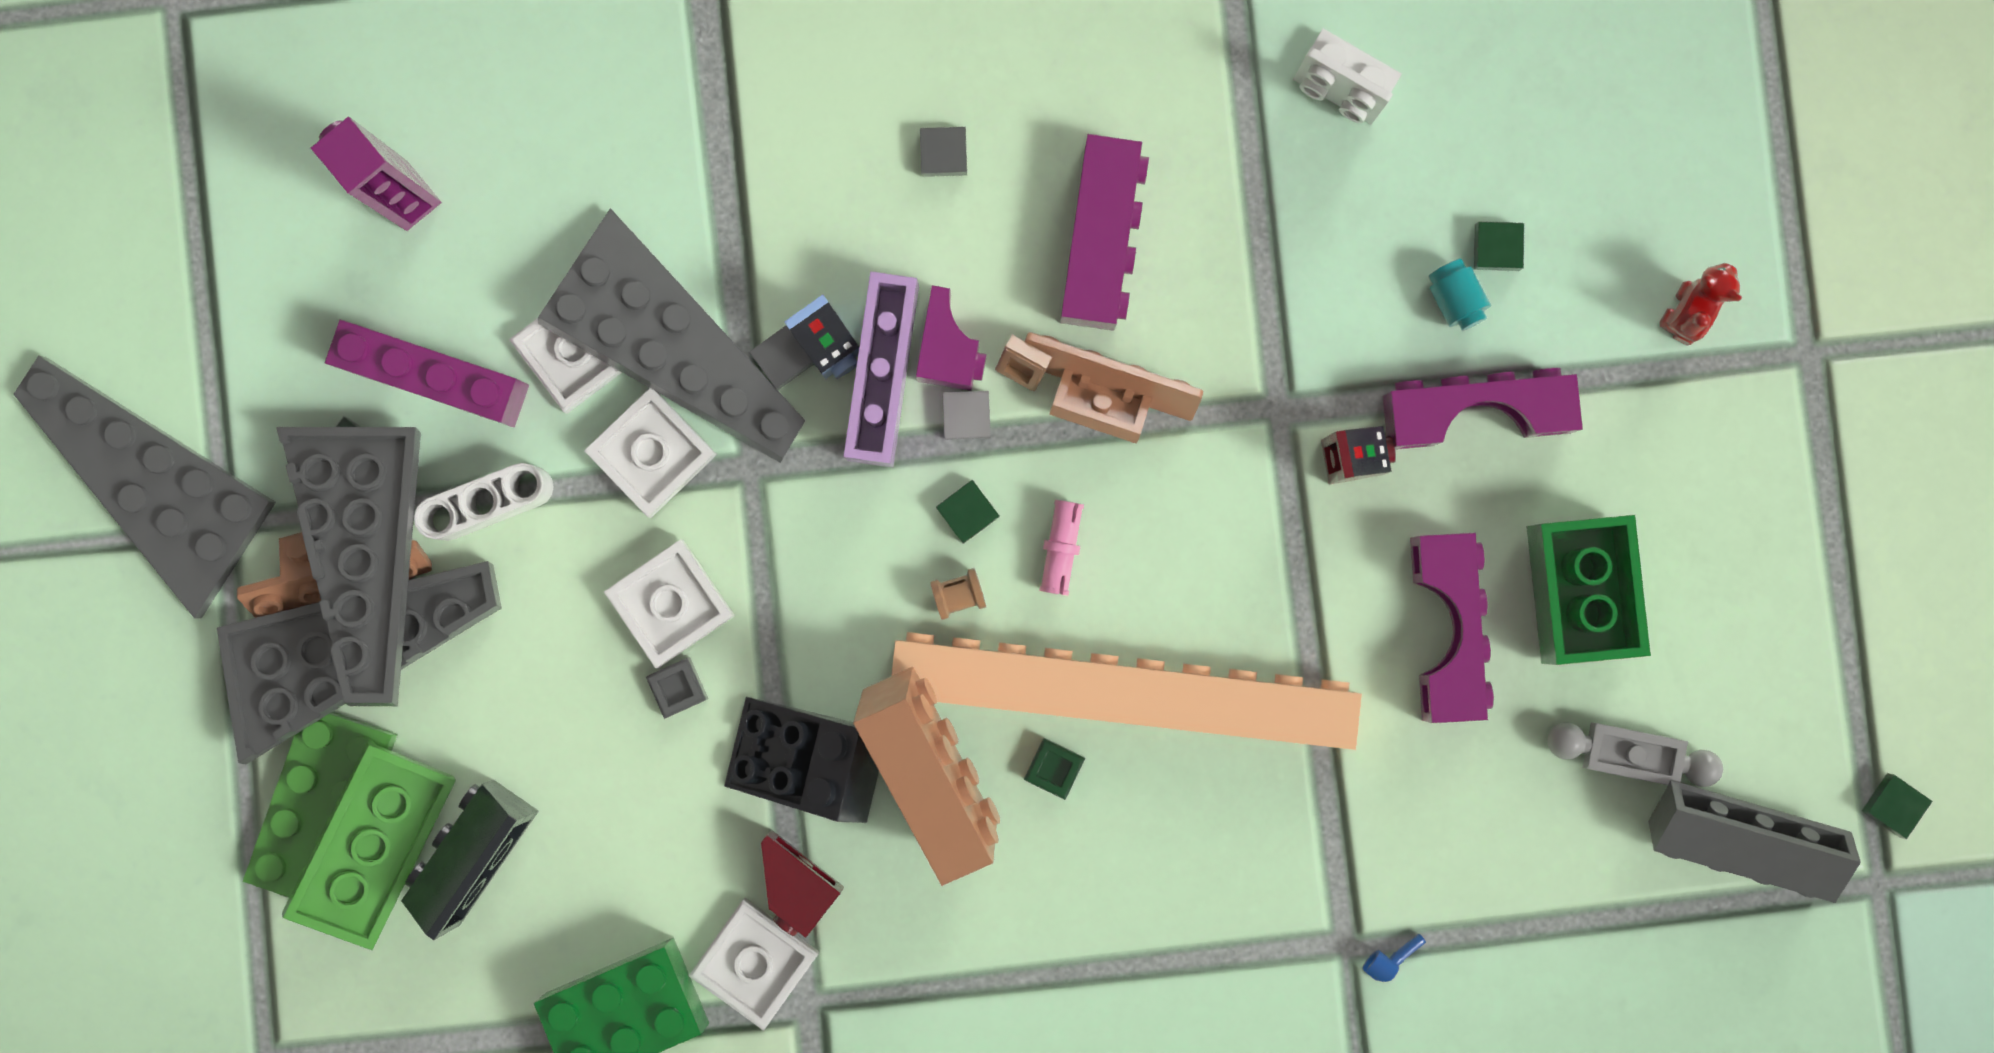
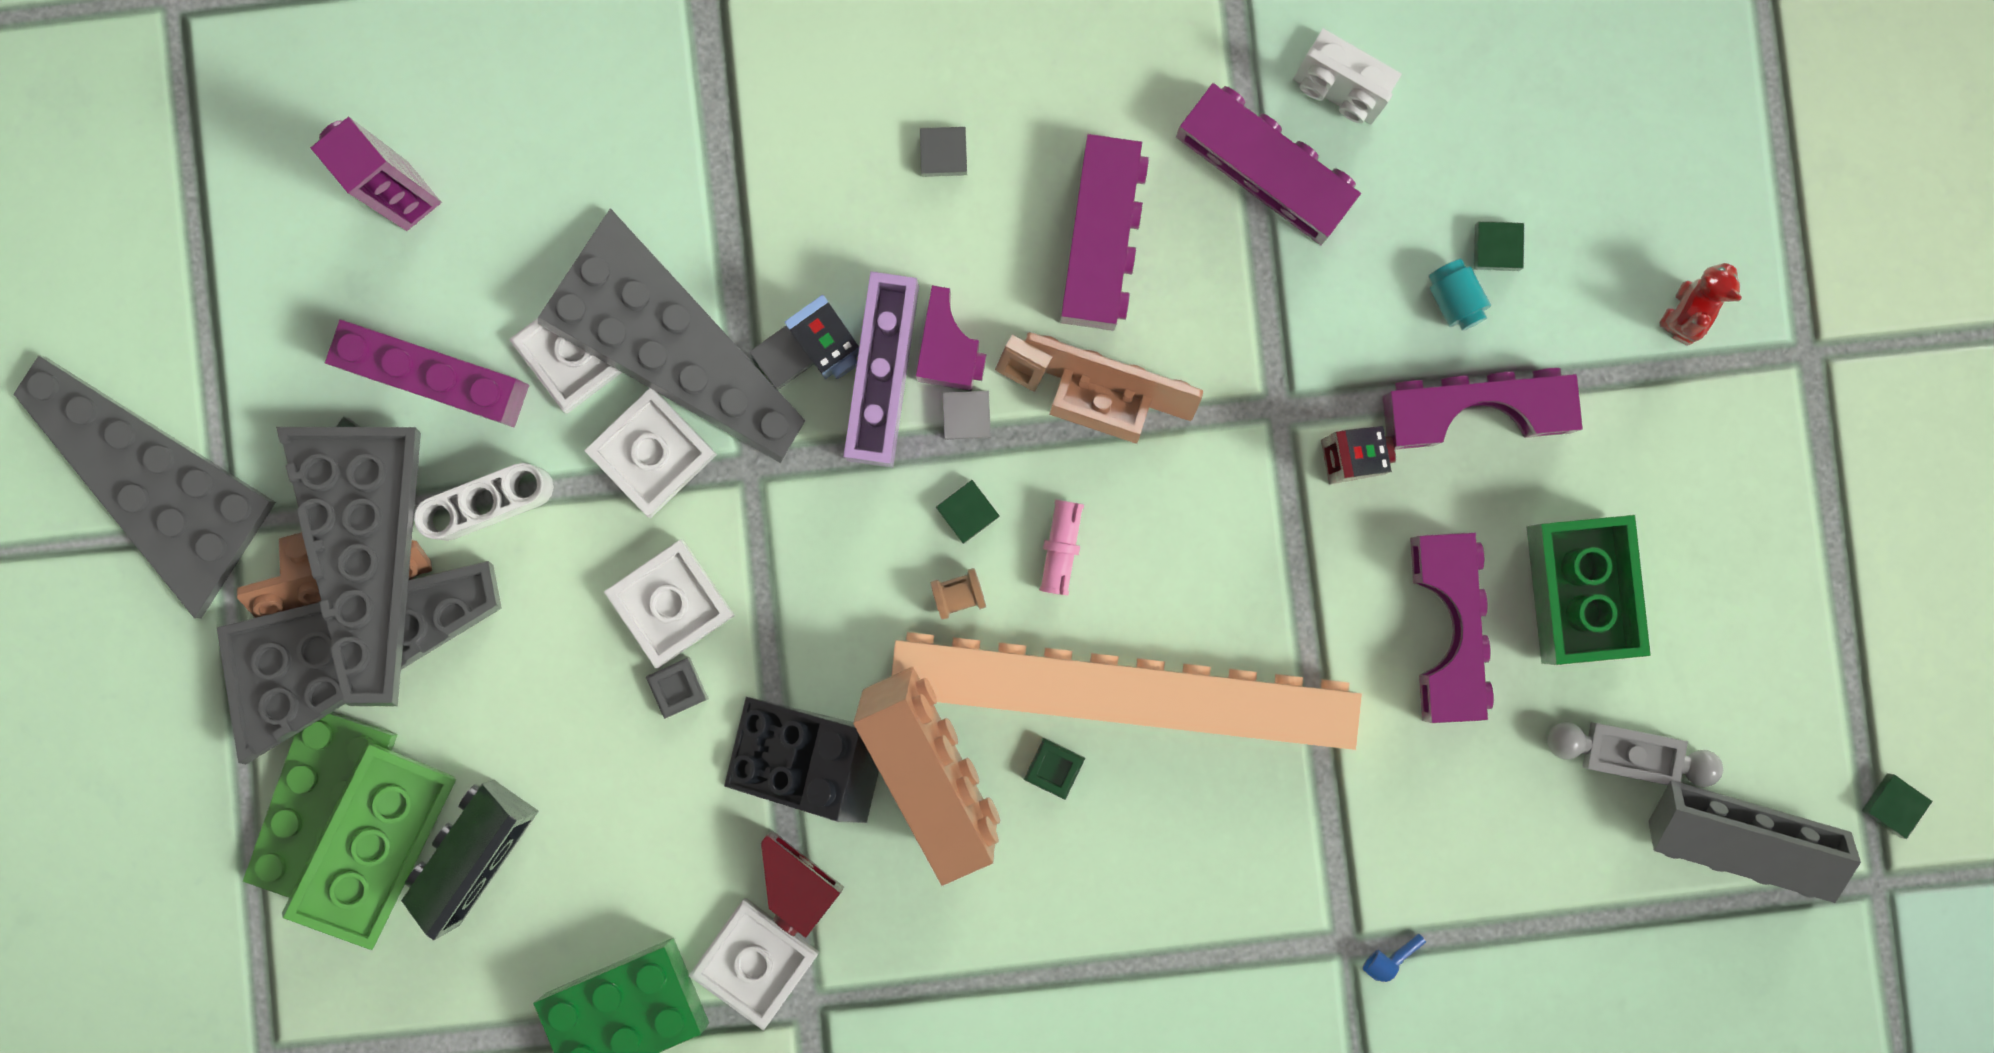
(1268, 163): none -> magenta brick

